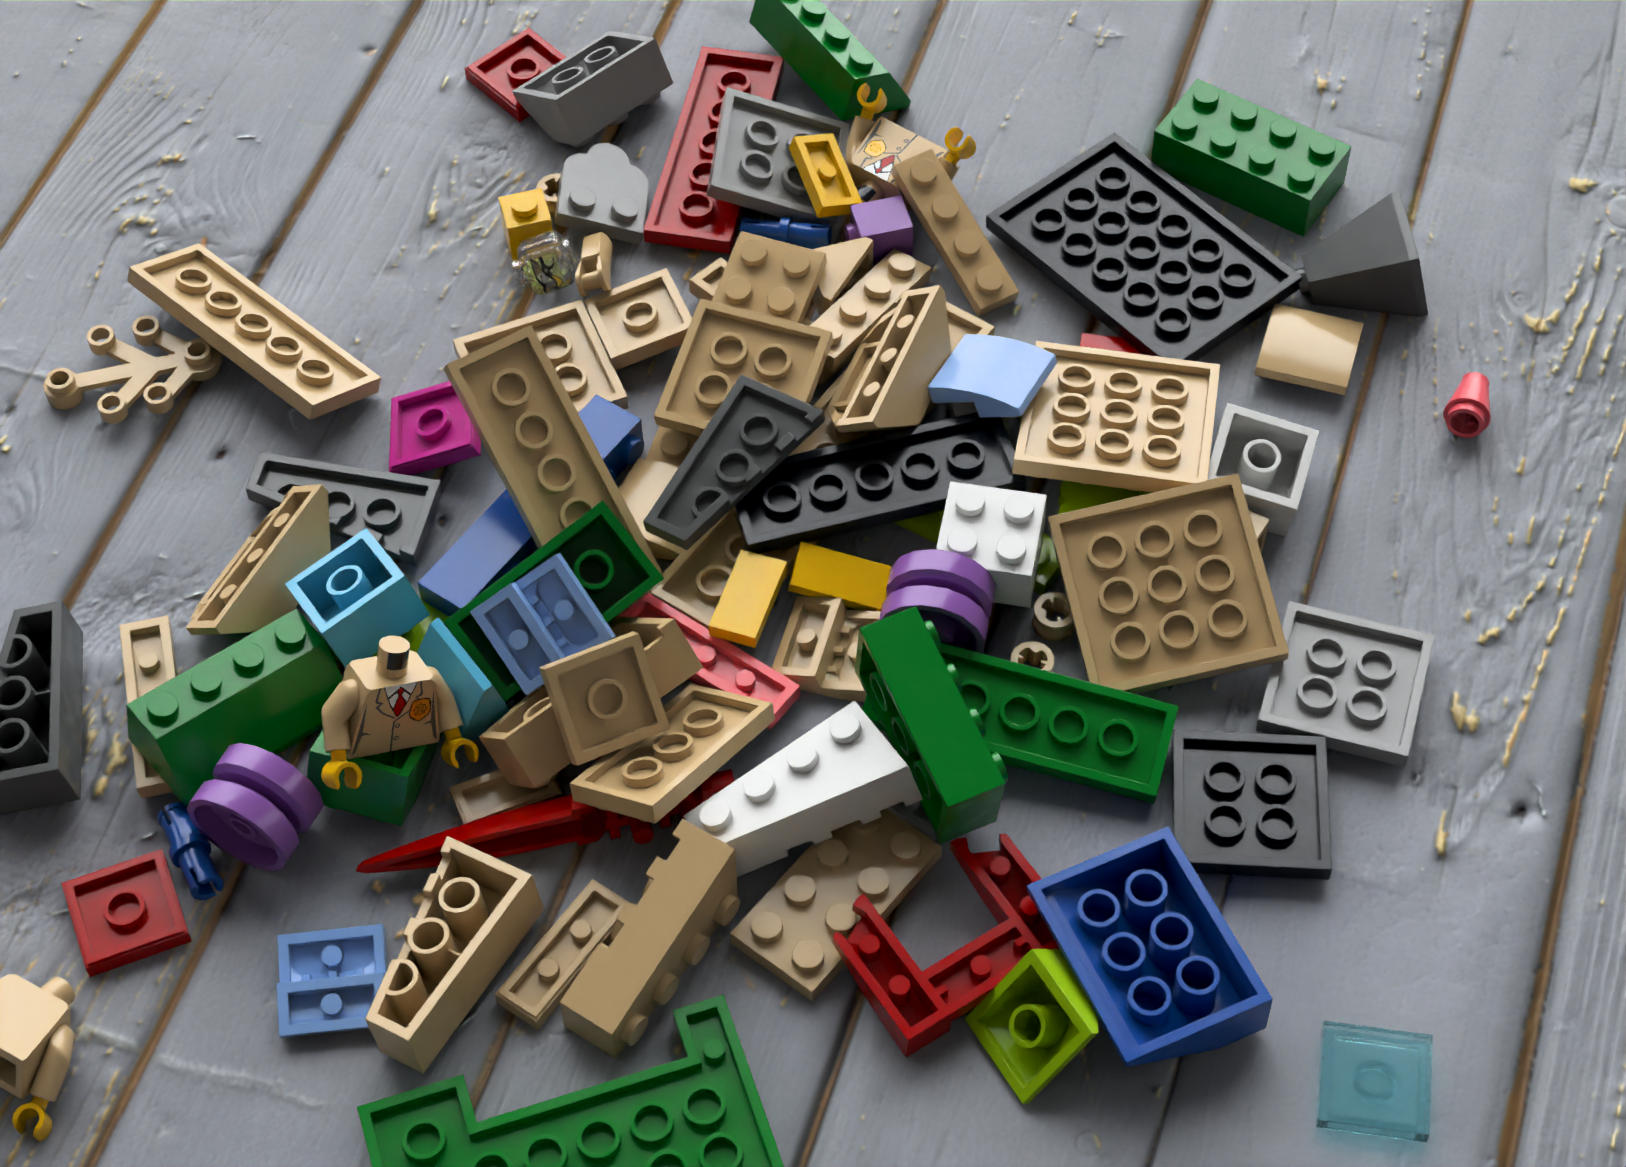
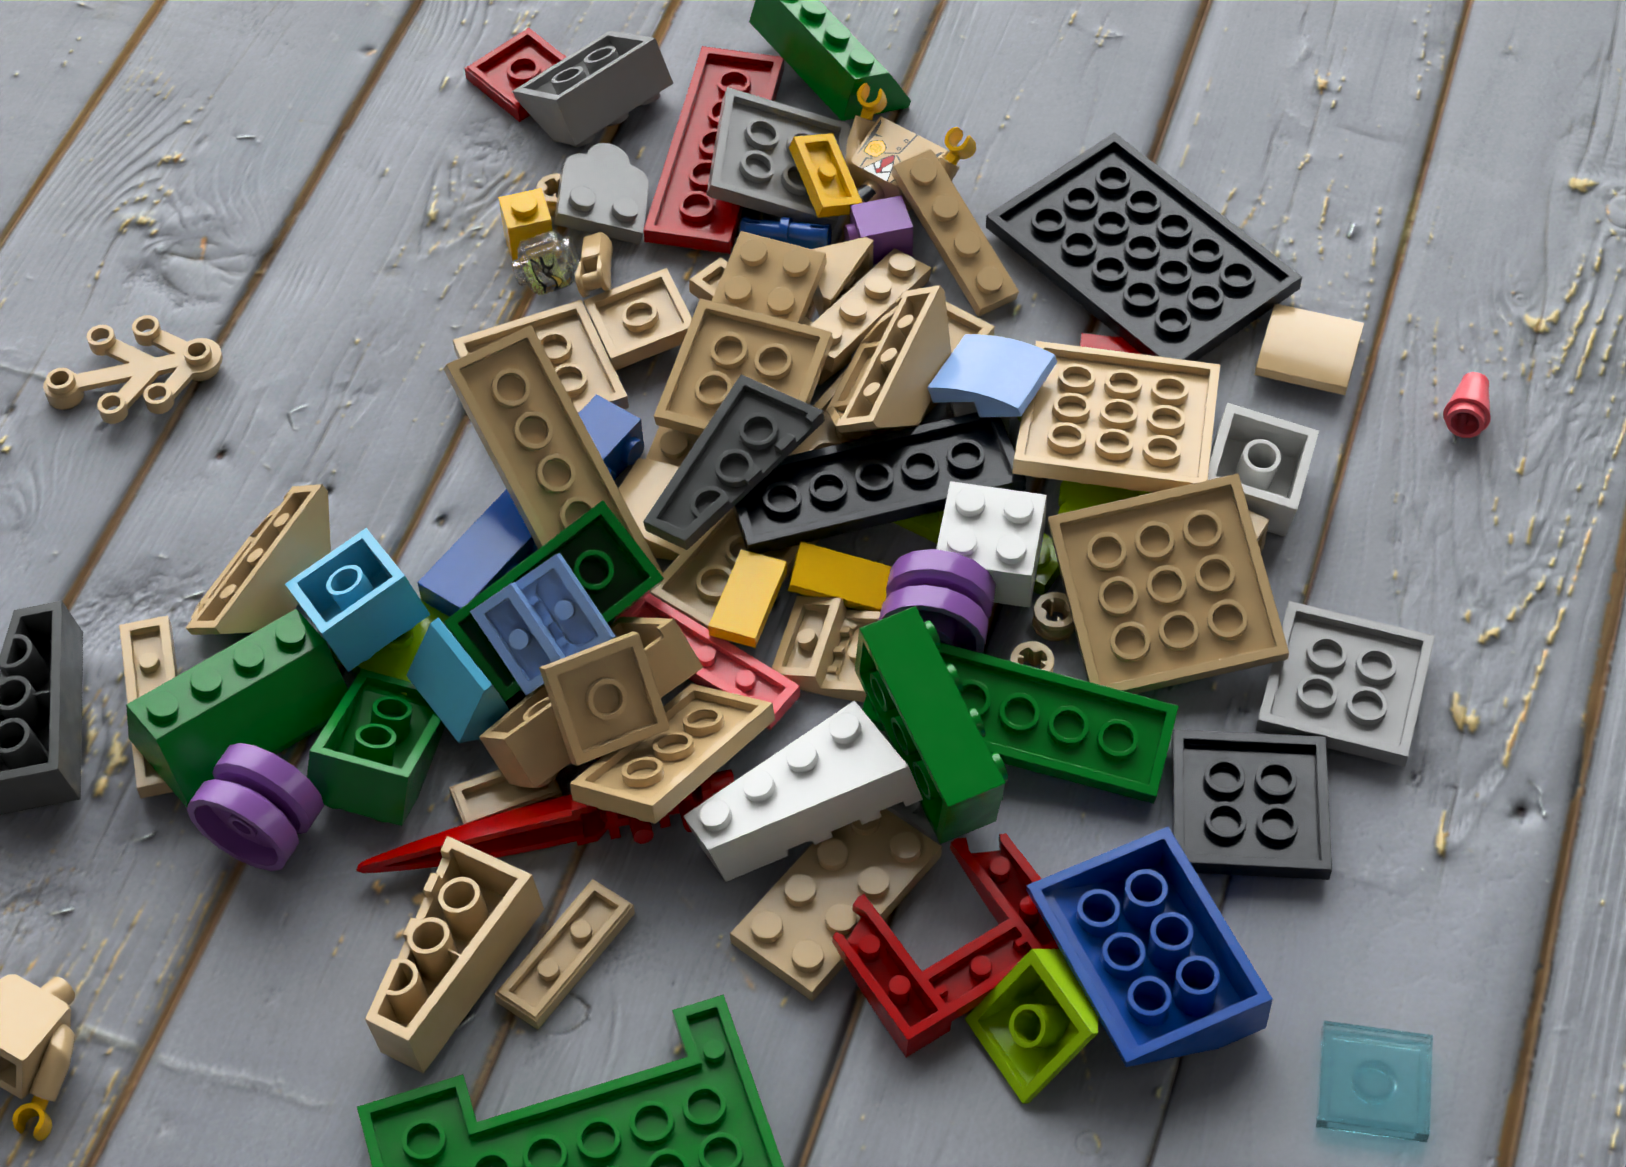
(126, 912): red tile -> none
(190, 851): blue pin -> none
(254, 331): tan plate -> none
(329, 979): light blue slope -> none
(388, 504): wing -> none
(388, 707): tan torso -> none
(430, 431): dark pink tile -> none
(654, 941): tan wedge -> none
(1250, 157): green brick -> none
(1368, 264): dark grey slope -> none

